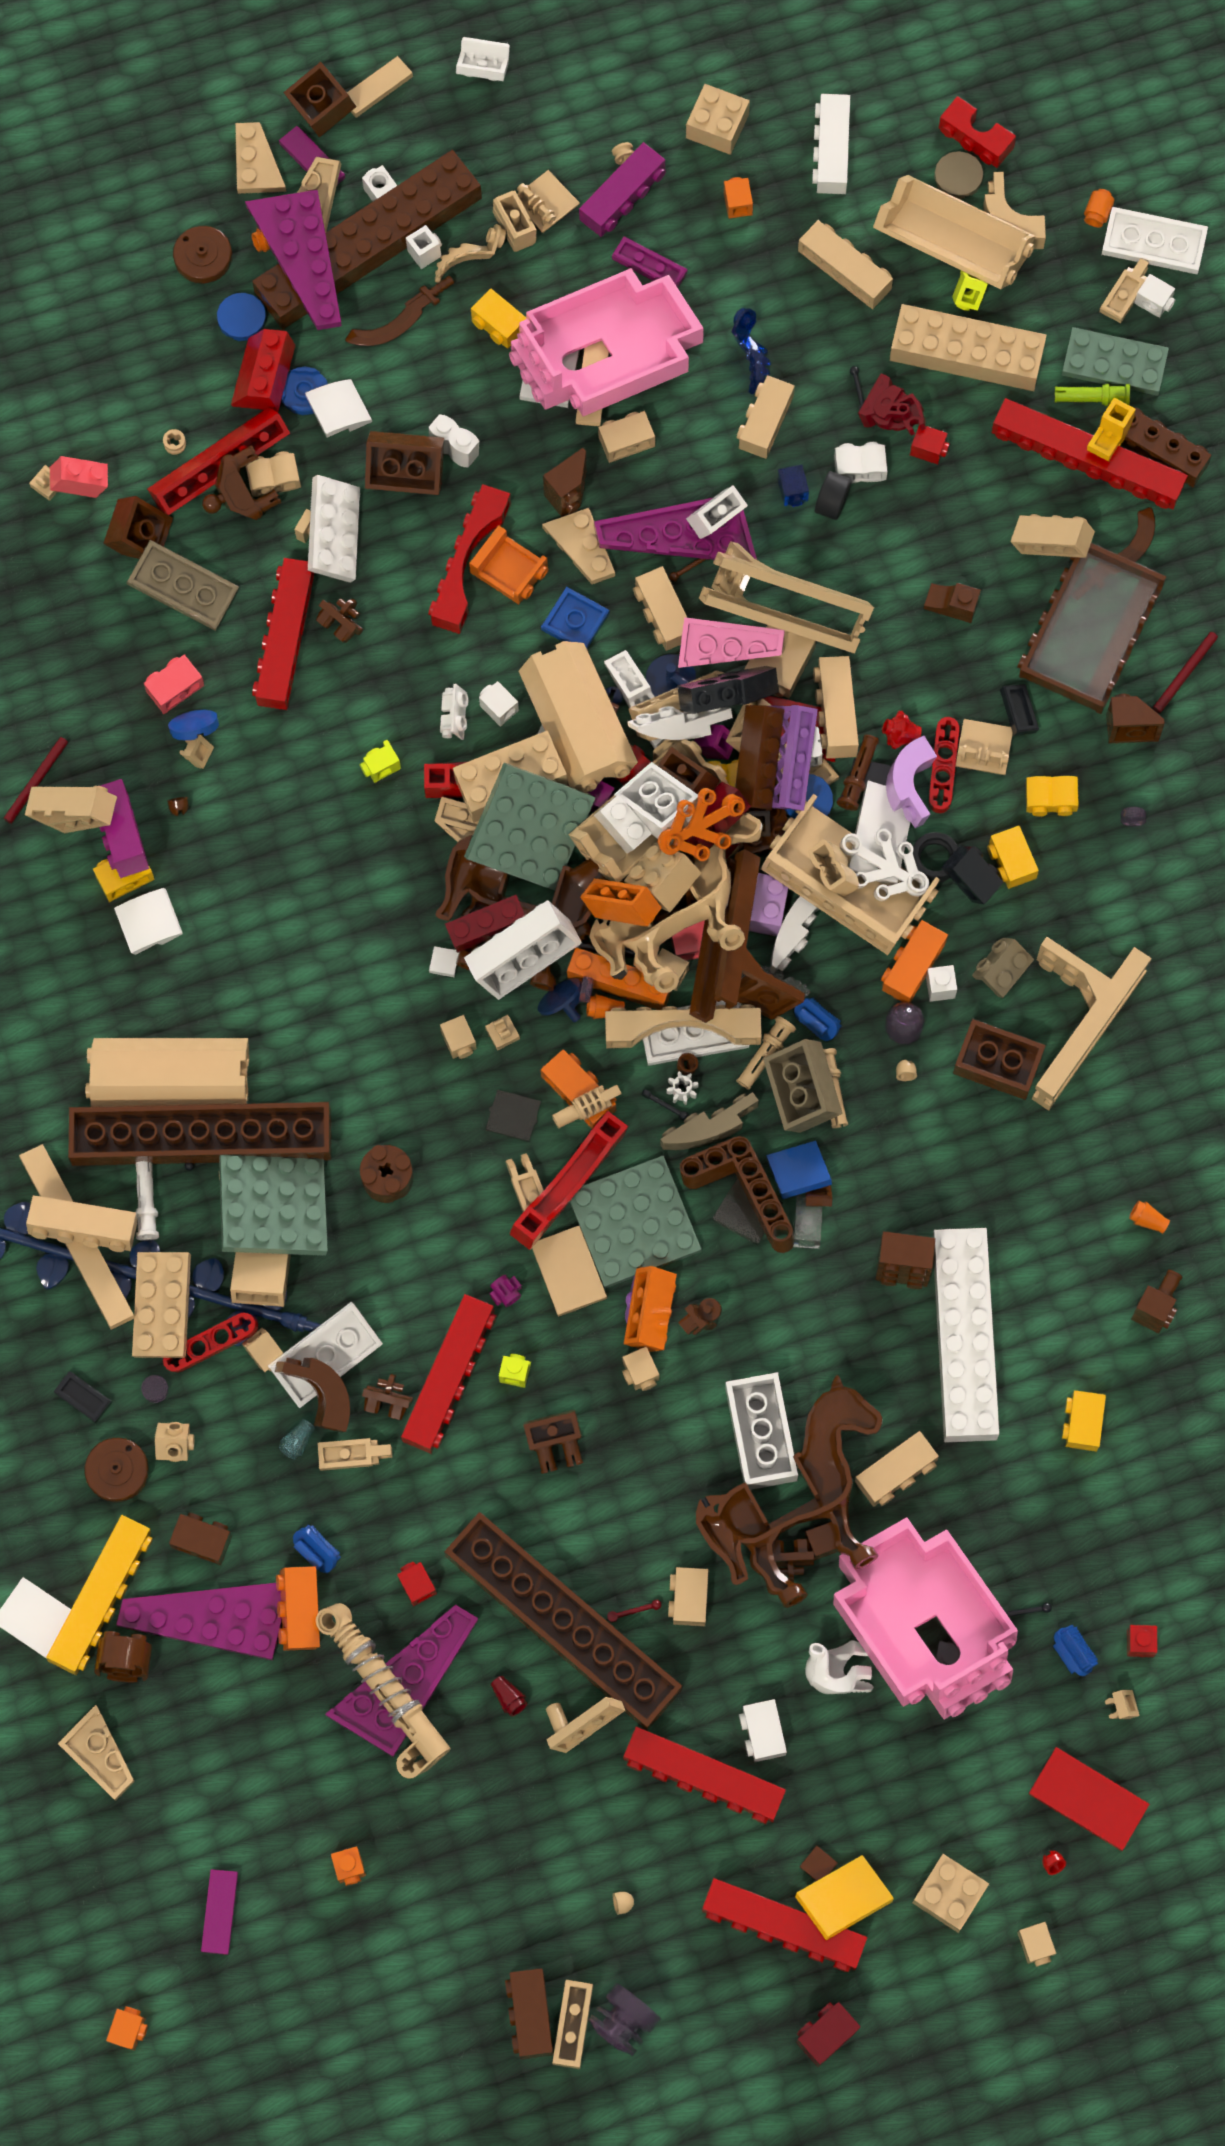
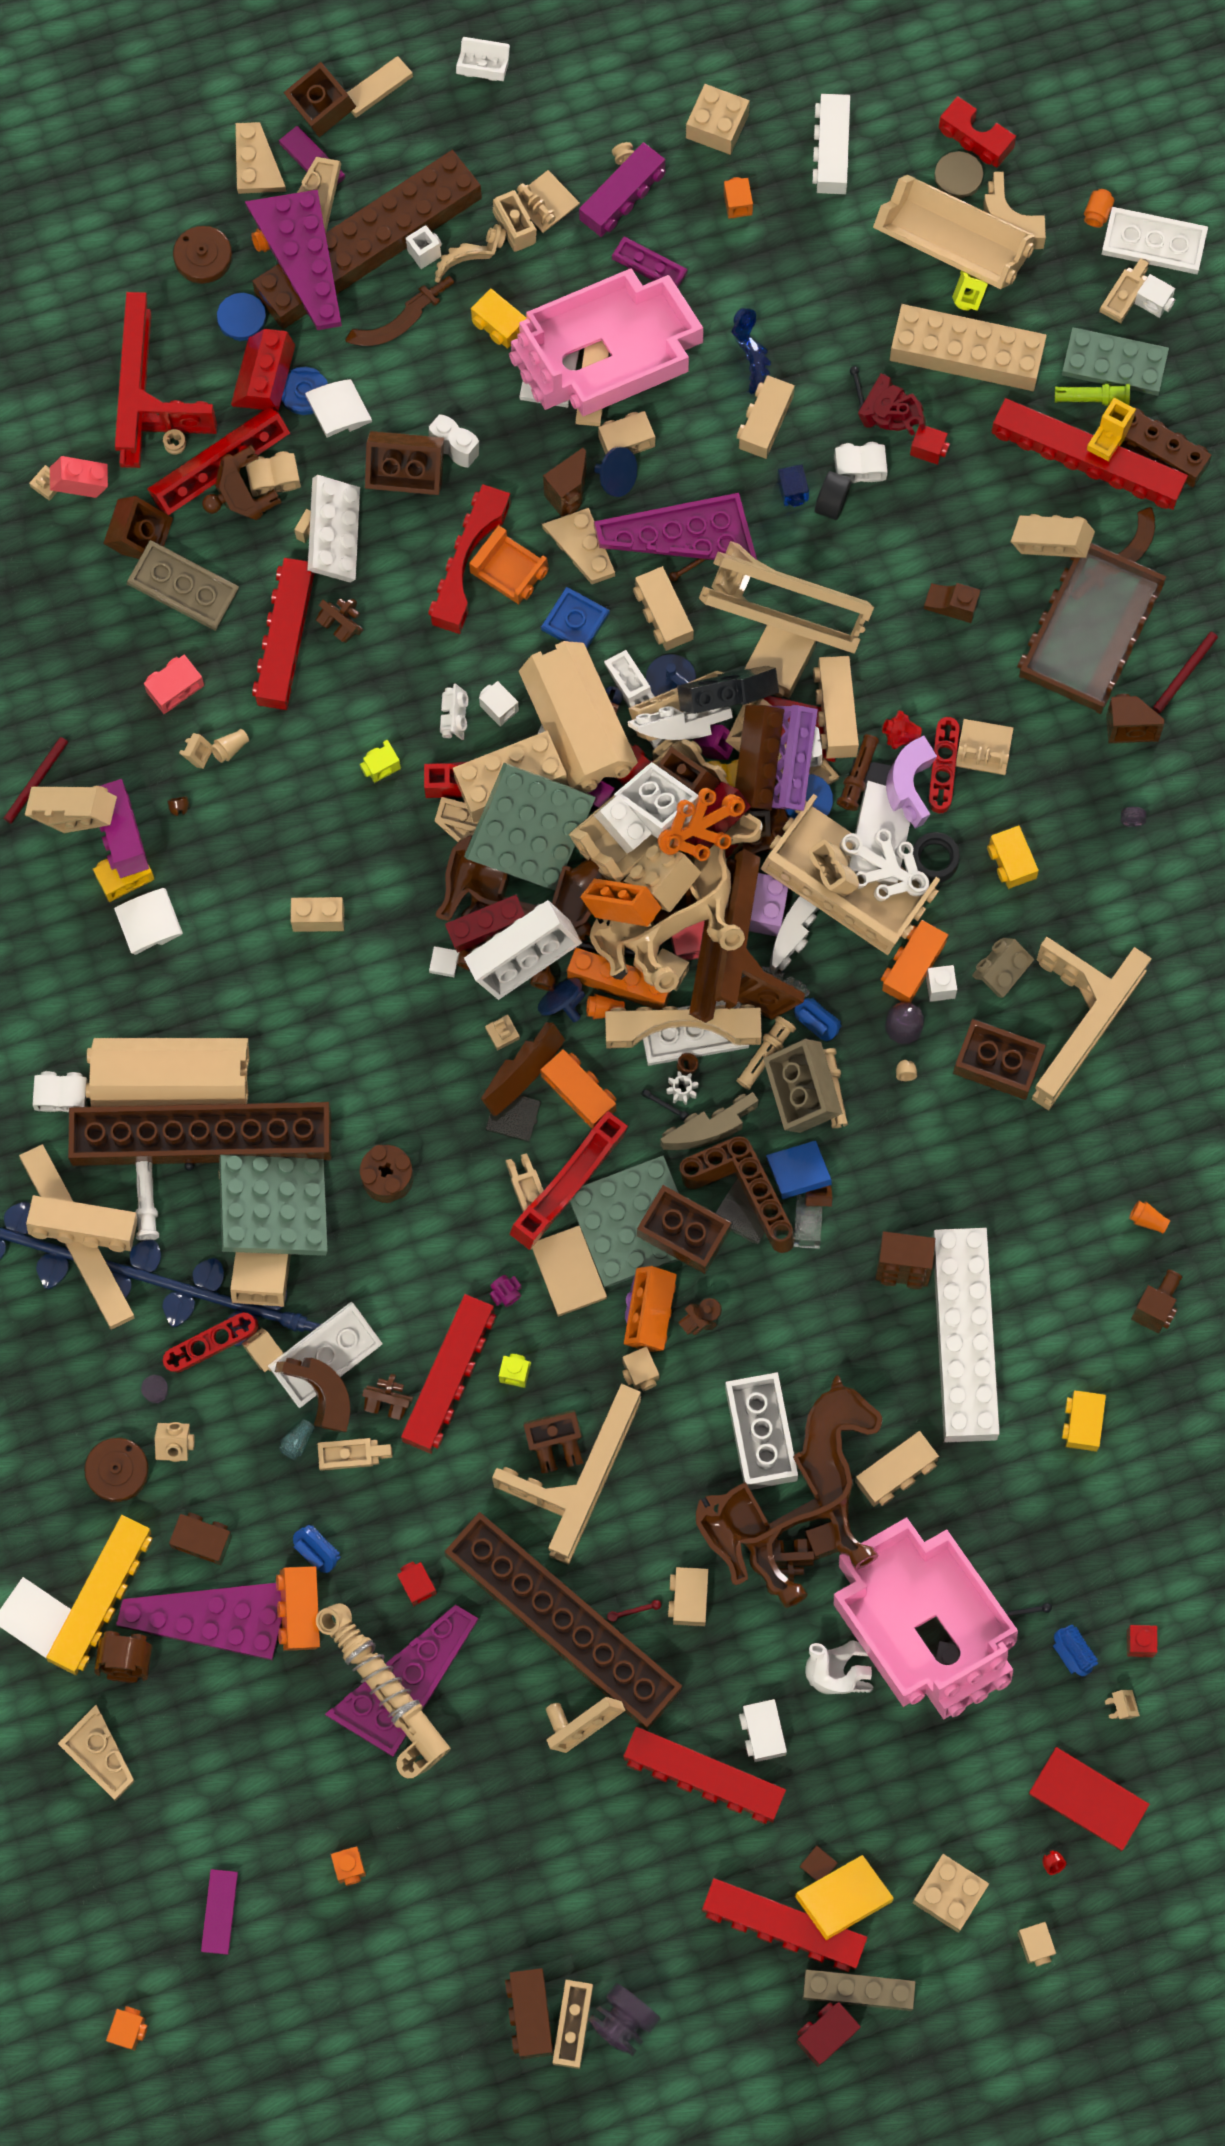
(59, 1093): none -> white brick
(82, 1397): black tile -> none
(138, 409): none -> red piece
(161, 1305): tan plate -> none
(191, 723): blue tile -> none
(229, 745): none -> tan cone
(317, 914): none -> tan brick
(375, 177): white brick -> none
(458, 1037): tan brick -> none
(509, 1696): dark red cone -> none
(519, 1073): none -> reddish brown slope
(577, 1501): none -> tan piece
(586, 989): tile -> none
(586, 1105): tan hinge -> none
(617, 471): none -> dark blue shield
(622, 1902): tan hinge -> none
(683, 1229): none -> reddish brown brick
(716, 512): white brick -> none
(722, 642): bright pink wing -> none
(845, 264): tan brick -> none
(858, 1990): none -> dark tan brick
(973, 874): black brick -> none
(1019, 709): black tile -> none
(1052, 795): yellow brick -> none

